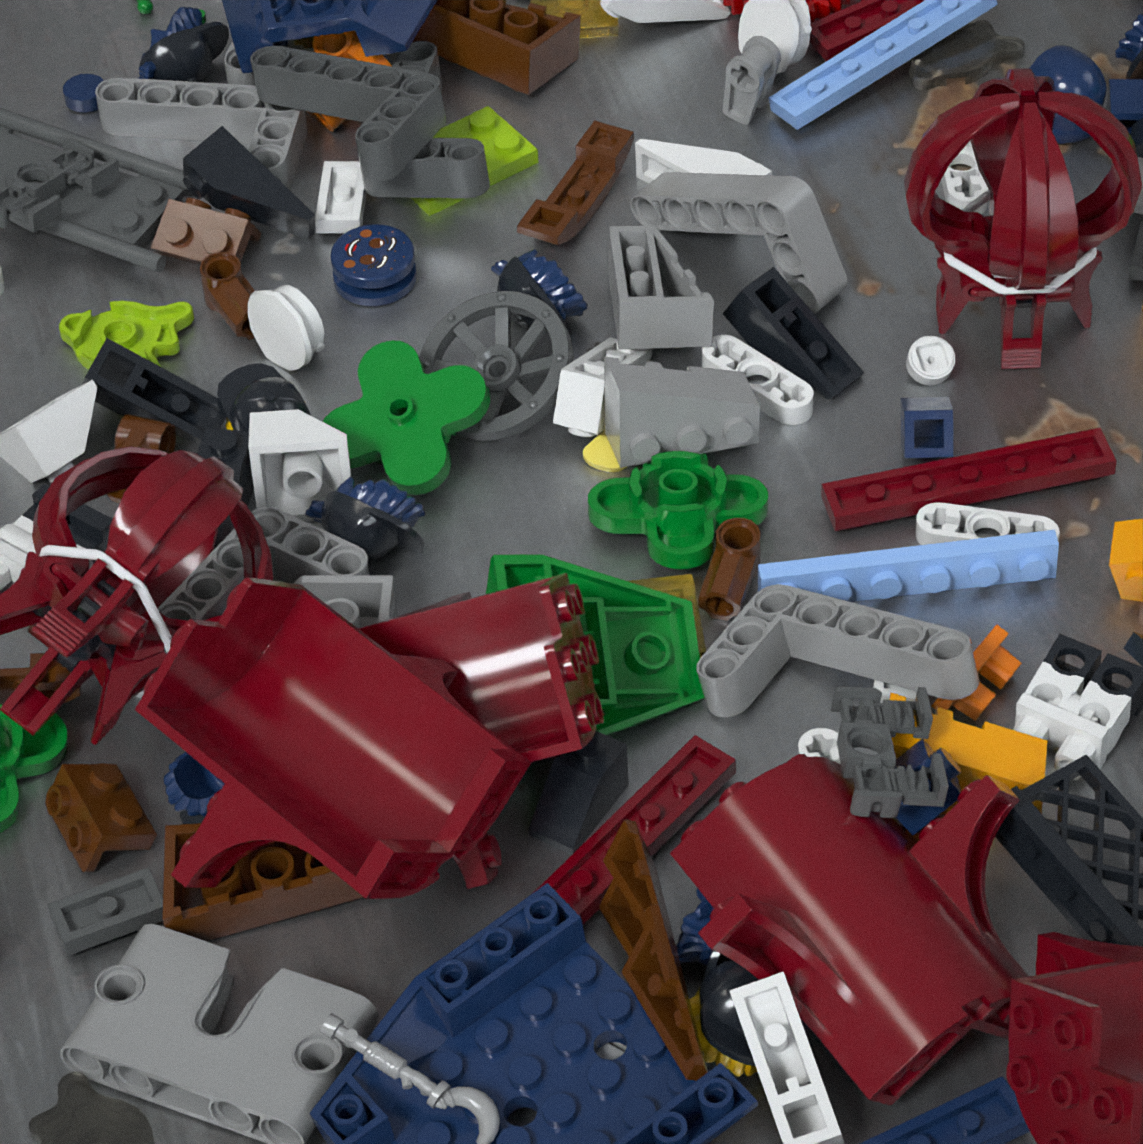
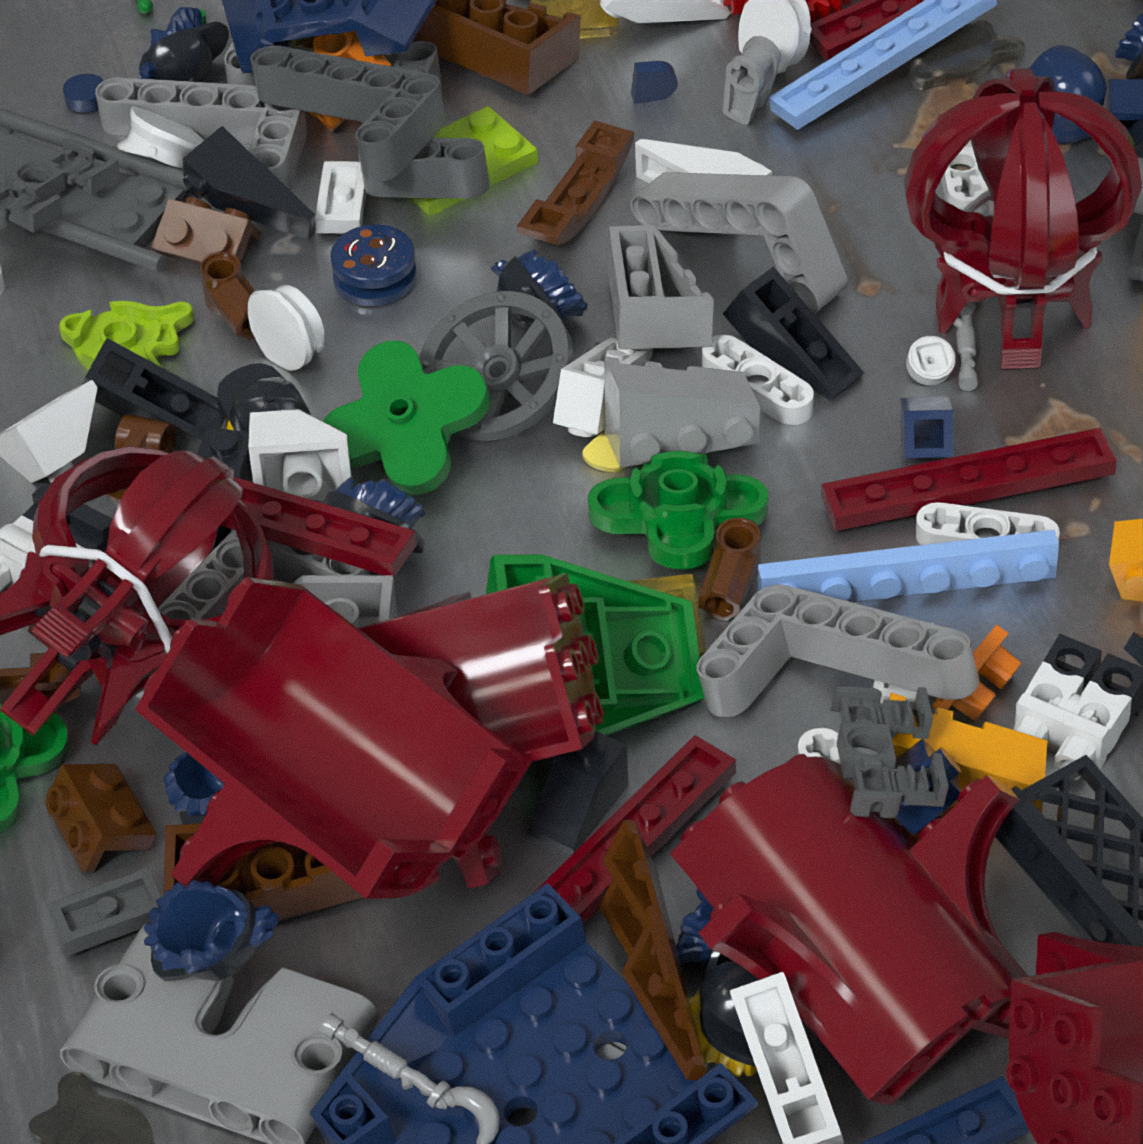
(159, 138): none -> white hat
(205, 932): none -> dark blue hair
(327, 530): none -> dark red plate
(653, 81): none -> dark blue tile
(966, 347): none -> light grey piece

